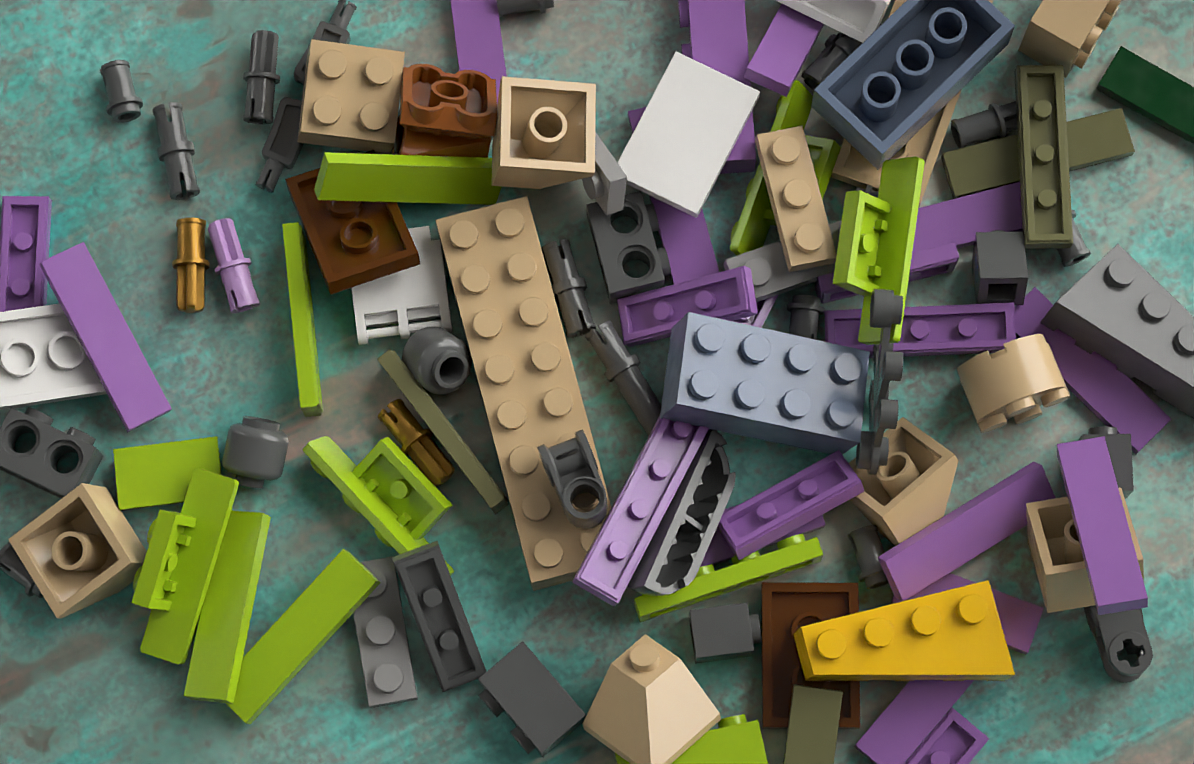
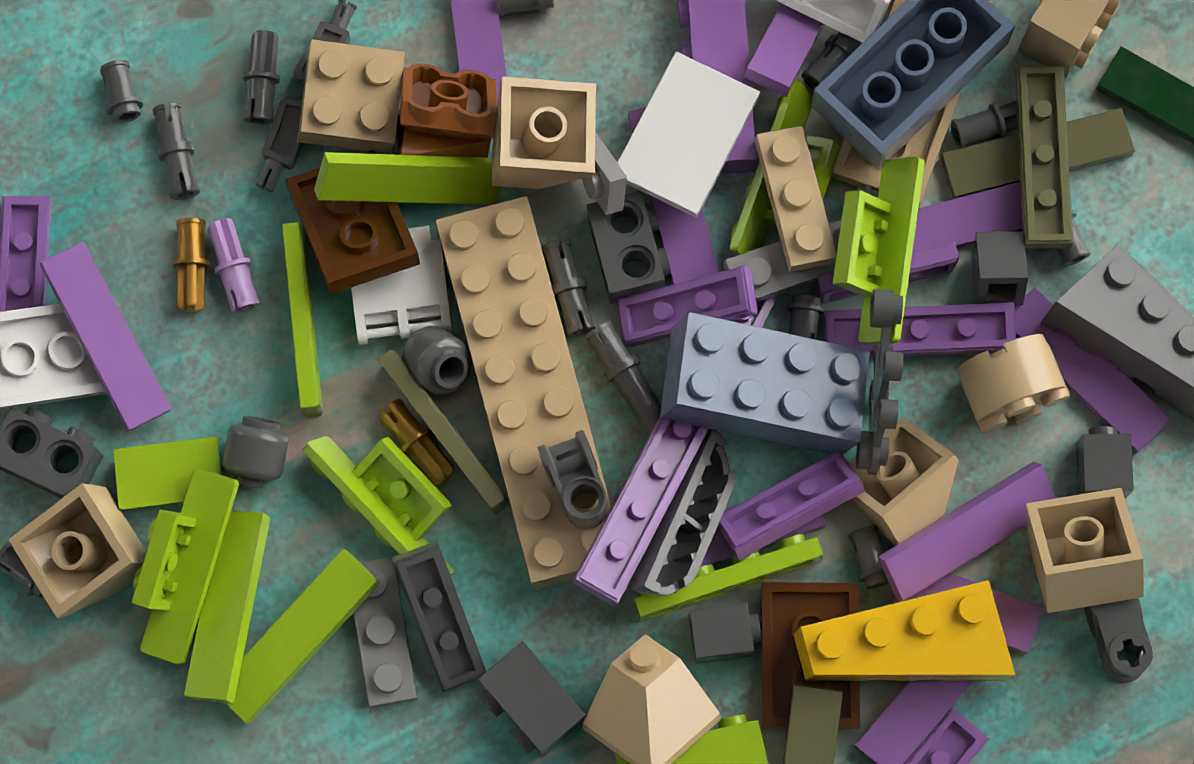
(1101, 526): medium lavender tile -> none

